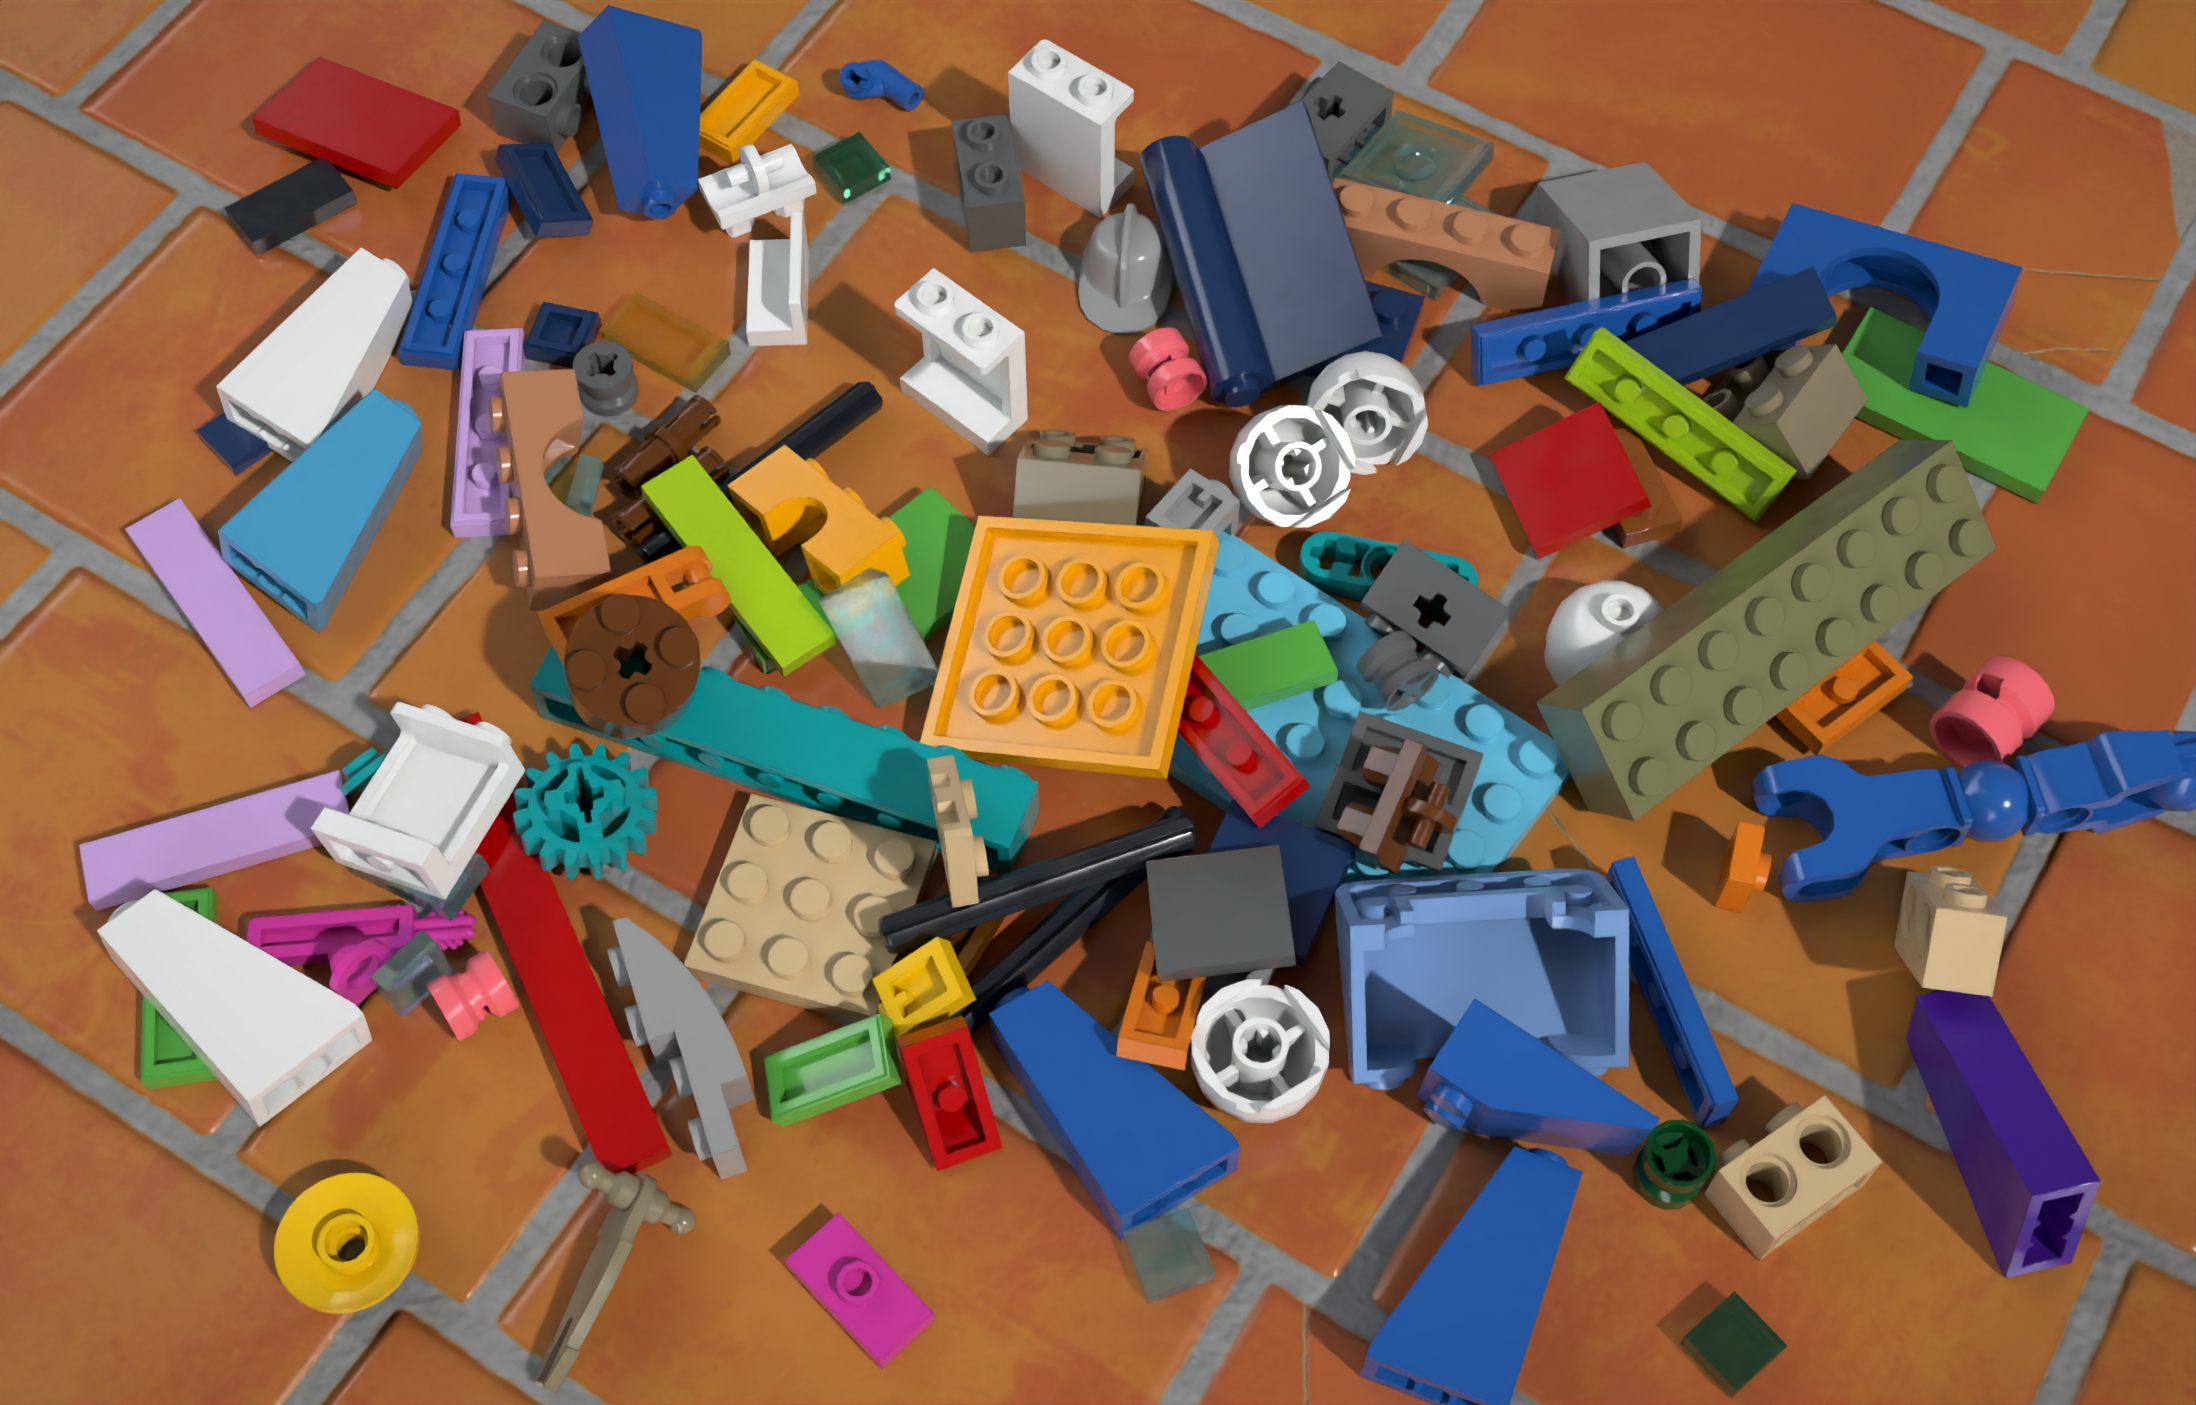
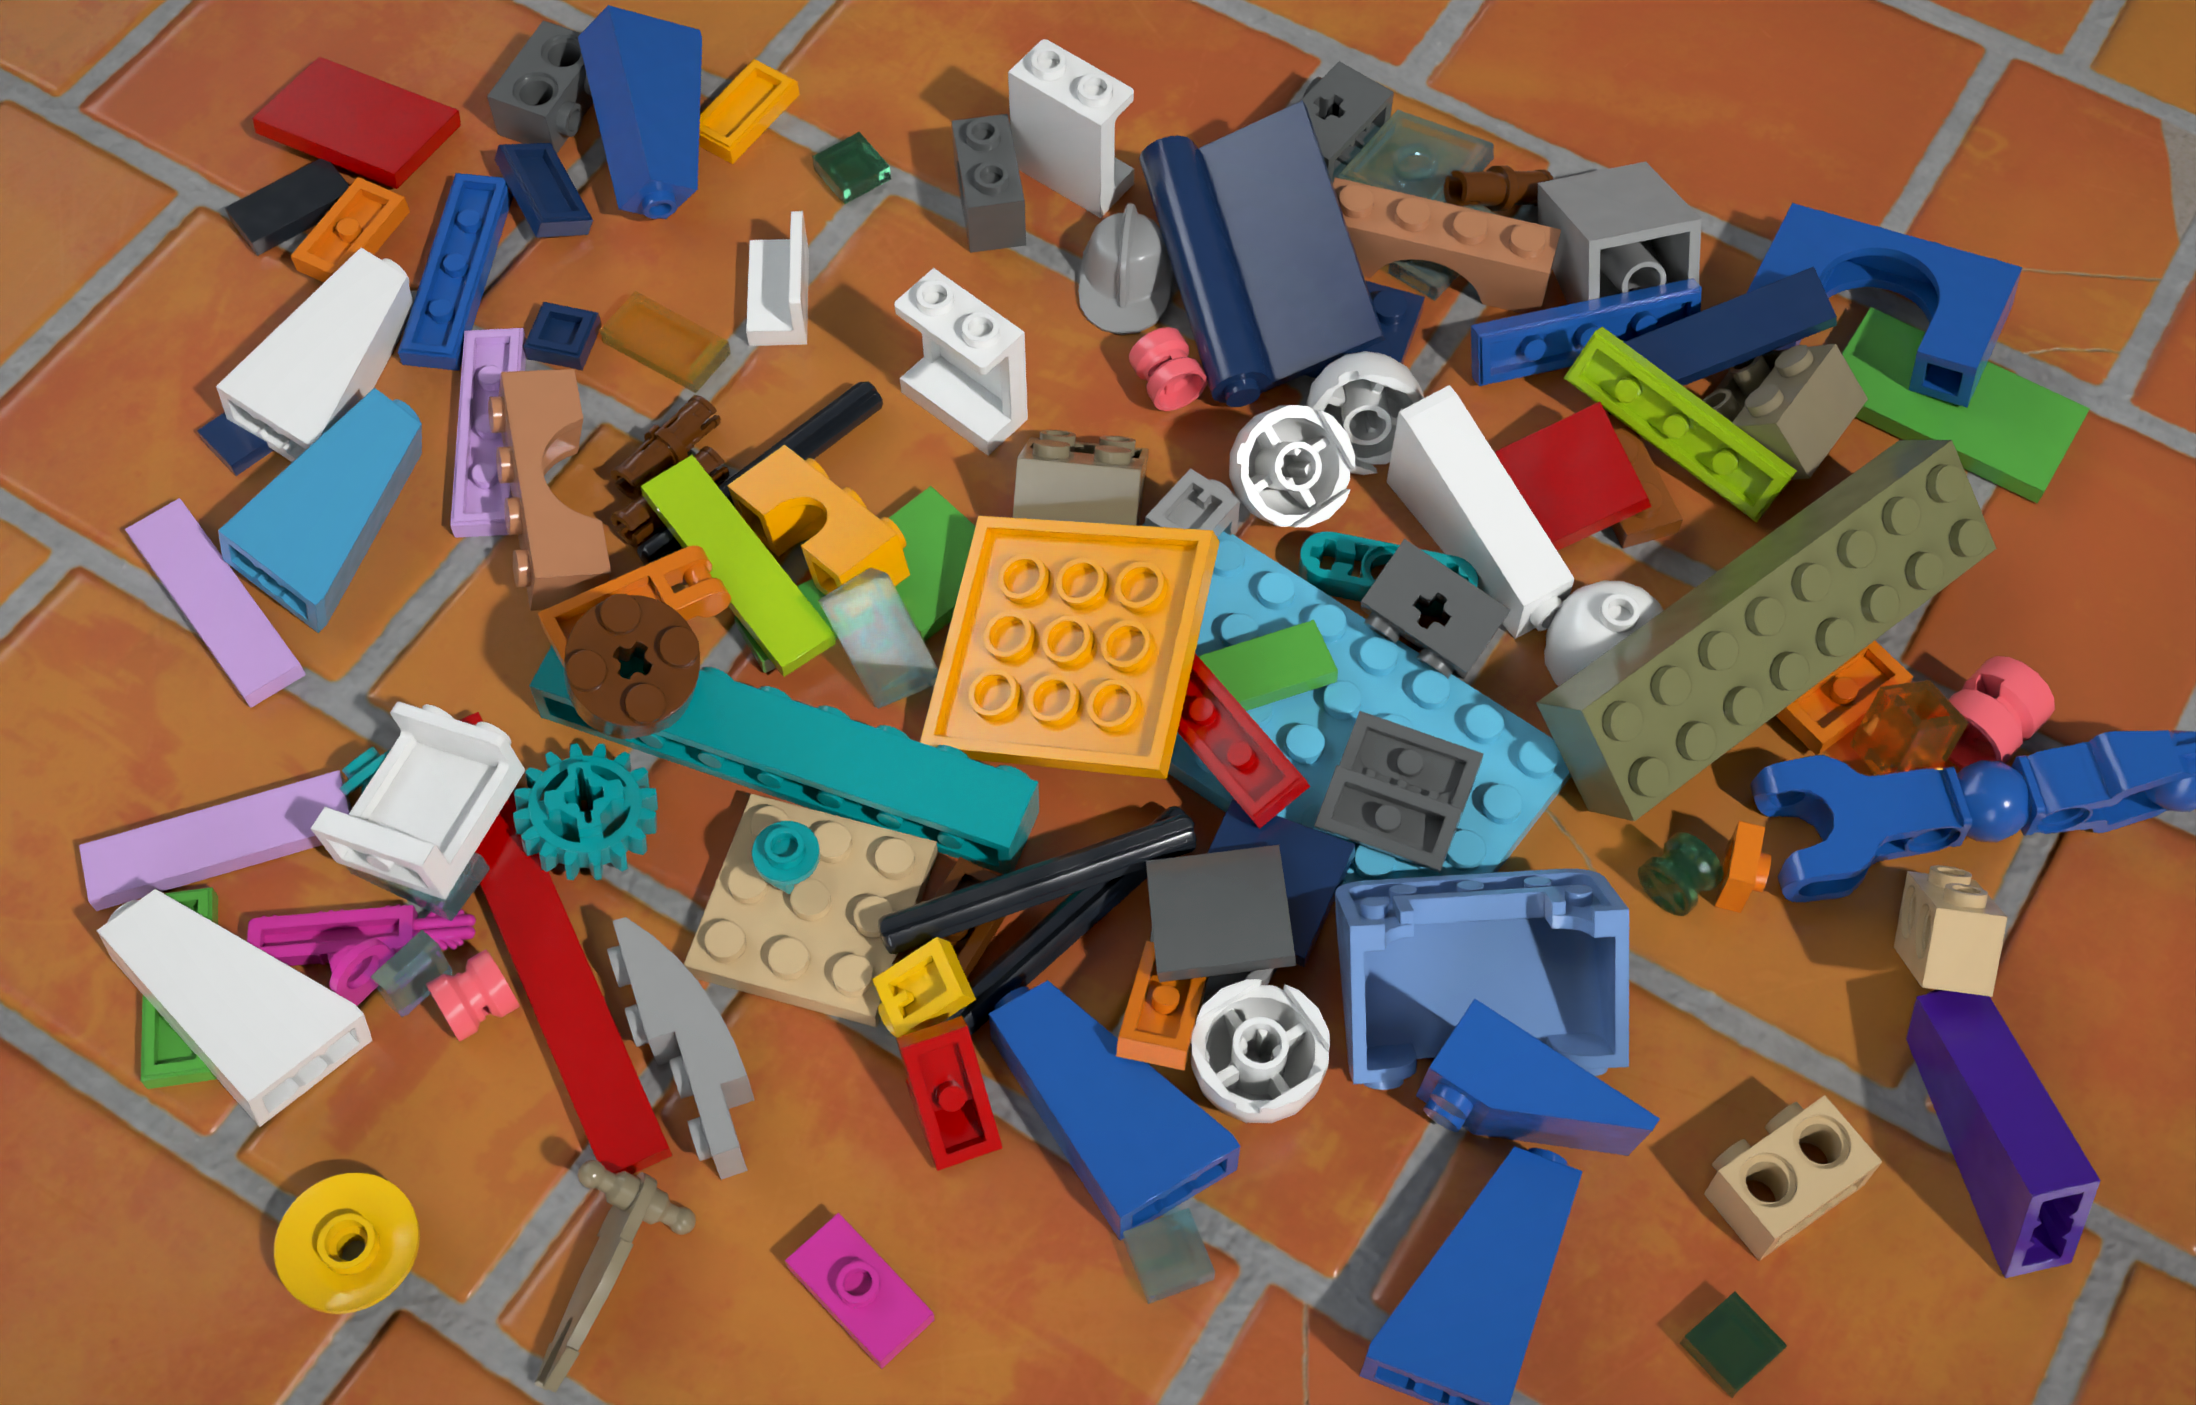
(358, 220): none -> orange plate
(585, 485): clear light blue tile -> none
(597, 390): dark grey wheel -> none
(757, 187): white hips -> none
(786, 854): none -> teal plate
(832, 1070): bright green tile -> none
(880, 80): blue arm -> none
(961, 851): tan wing -> none
(1397, 671): dark grey wheel -> none
(1407, 807): reddish brown hips -> none
(1475, 510): none -> white slope
(1495, 188): none -> reddish brown pin
(1673, 1001): blue tile -> none
(1680, 873): none -> clear green wheel
(1682, 1152): dark green wheel -> none
(1908, 729): none -> clear orange brick

